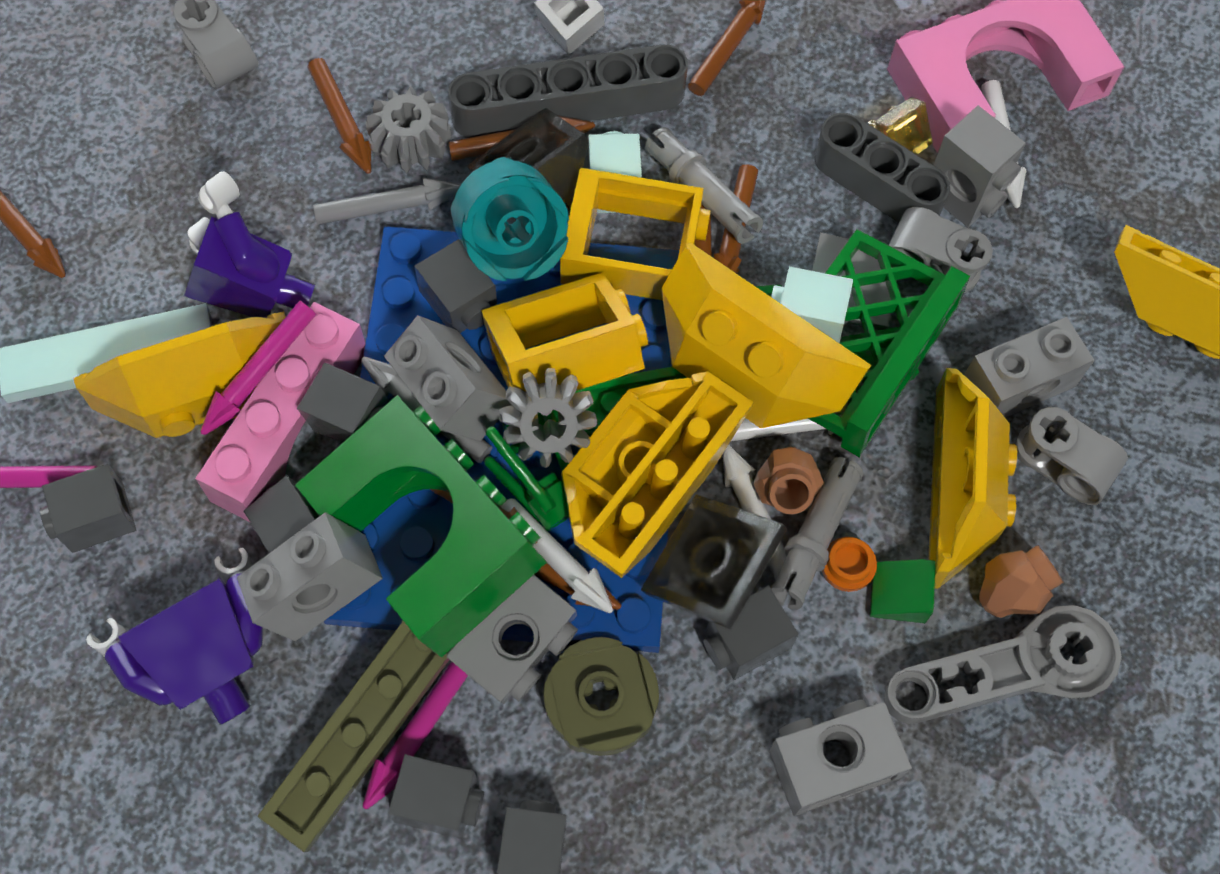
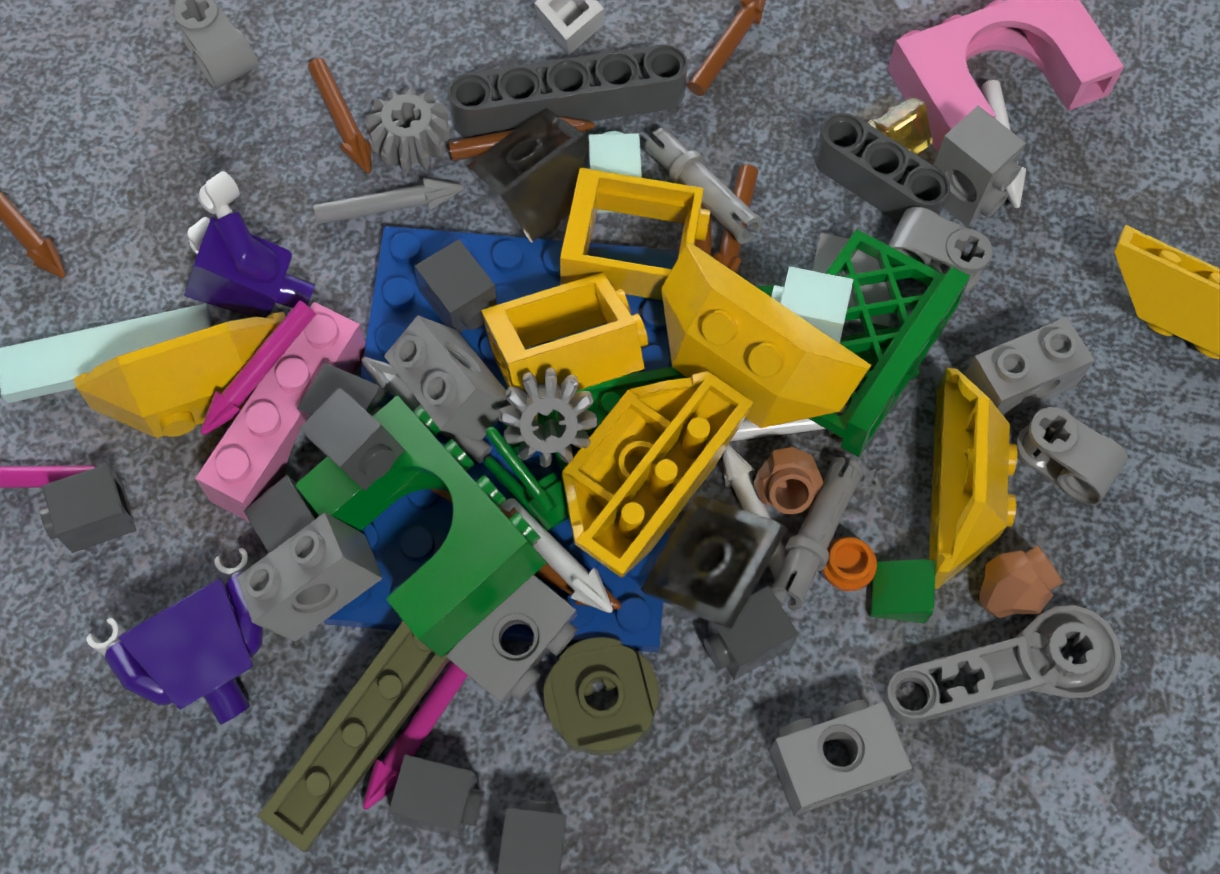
(352, 439): none -> dark grey brick
(491, 198): teal brick -> none

